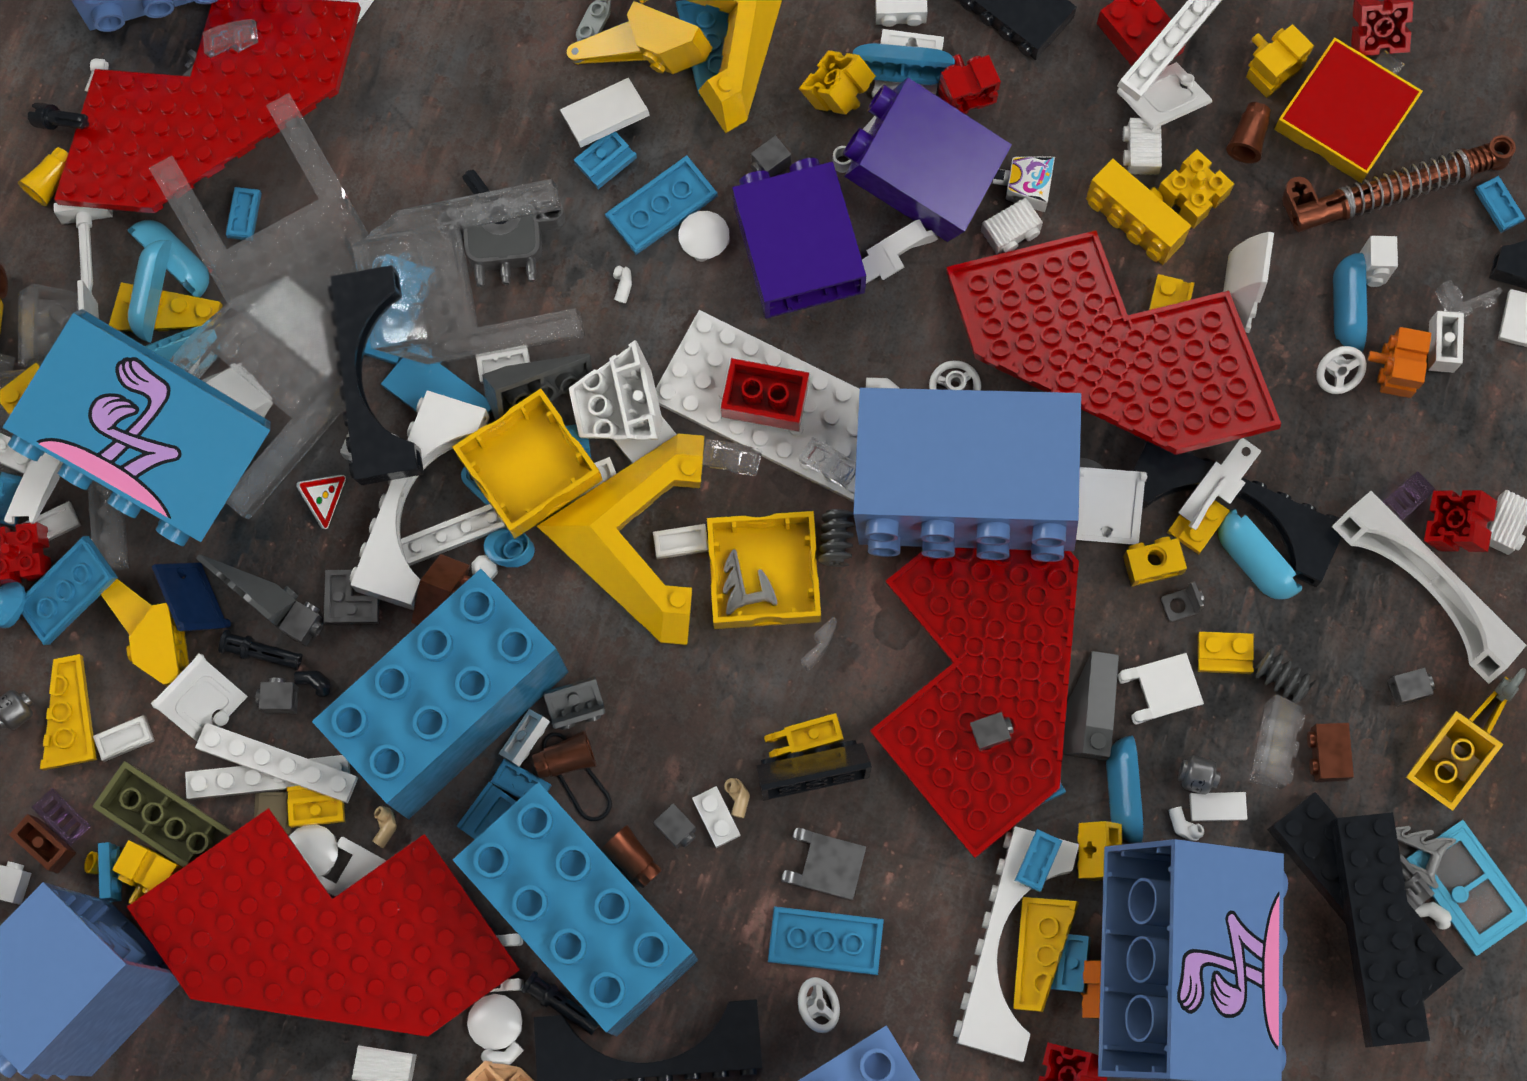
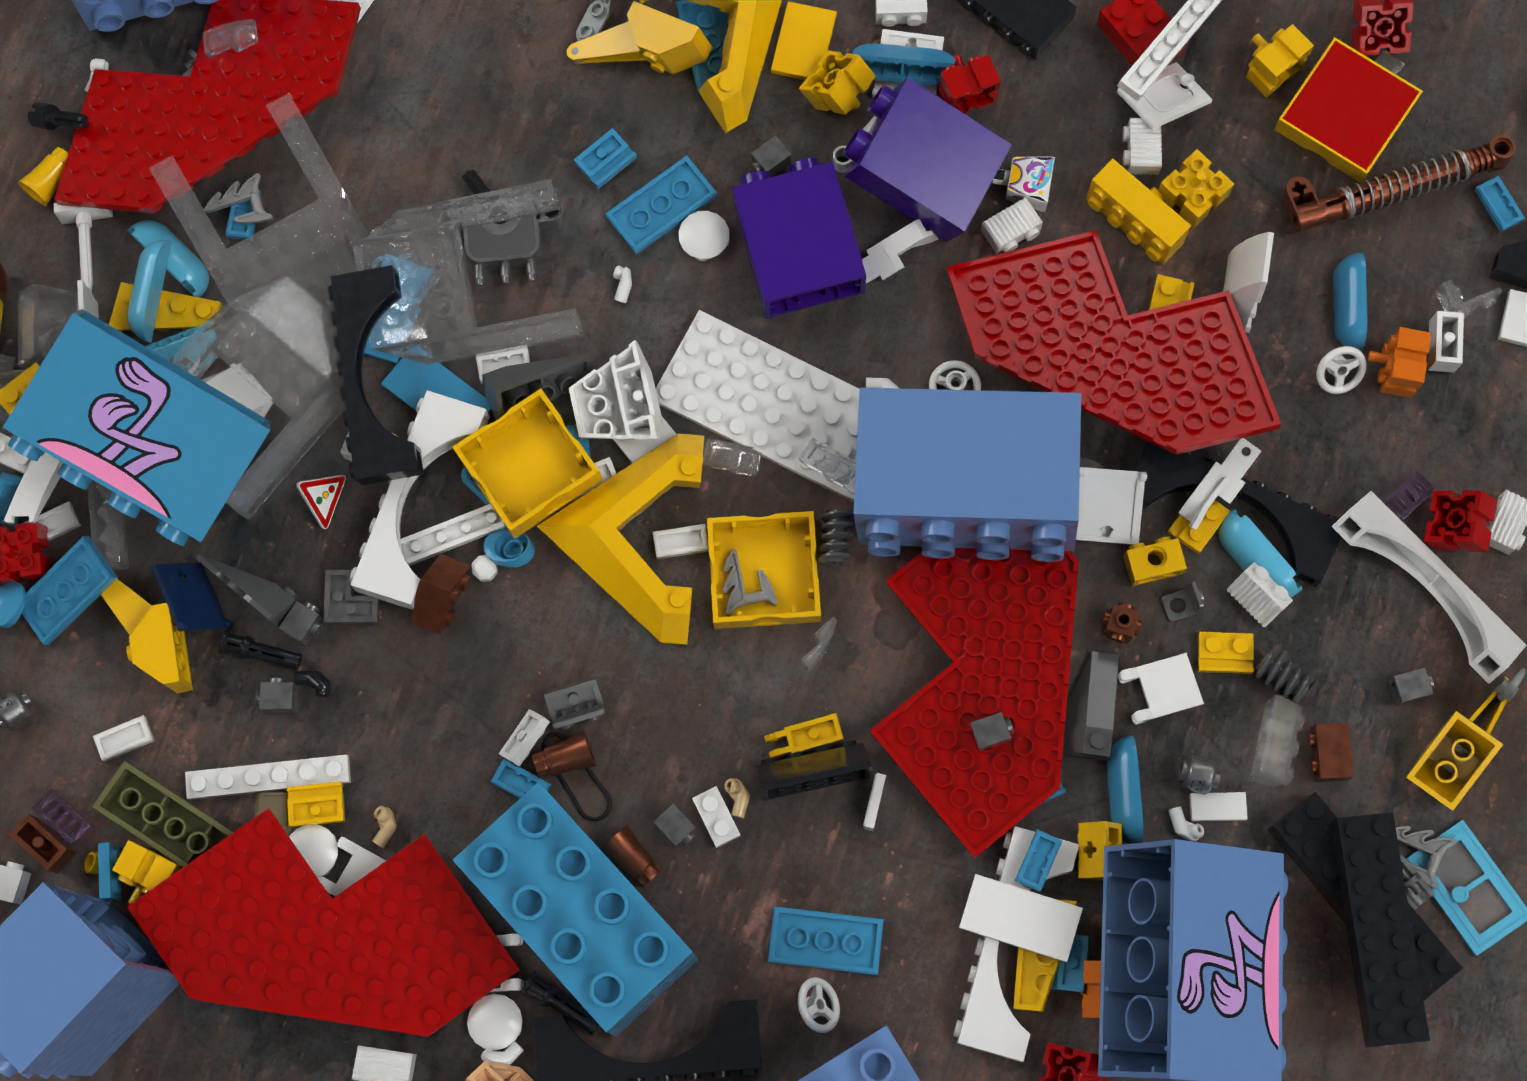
(69, 721): yellow wing -> none
(197, 695): white container -> none
(247, 192): none -> light grey piece
(276, 763): white plate -> none
(442, 695): dark azure brick -> none
(485, 810): dark azure plate -> none
(604, 112): white tile -> none
(765, 394): red brick -> none
(803, 40): none -> yellow tile
(830, 865): flat silver flag -> none
(874, 801): none -> white tile
(1021, 918): none -> white tile
(1114, 629): none -> copper brick
(1250, 134): copper plant -> none
(1259, 594): none -> white brick
(1380, 259): white brick -> none
(1436, 912): white arm -> none

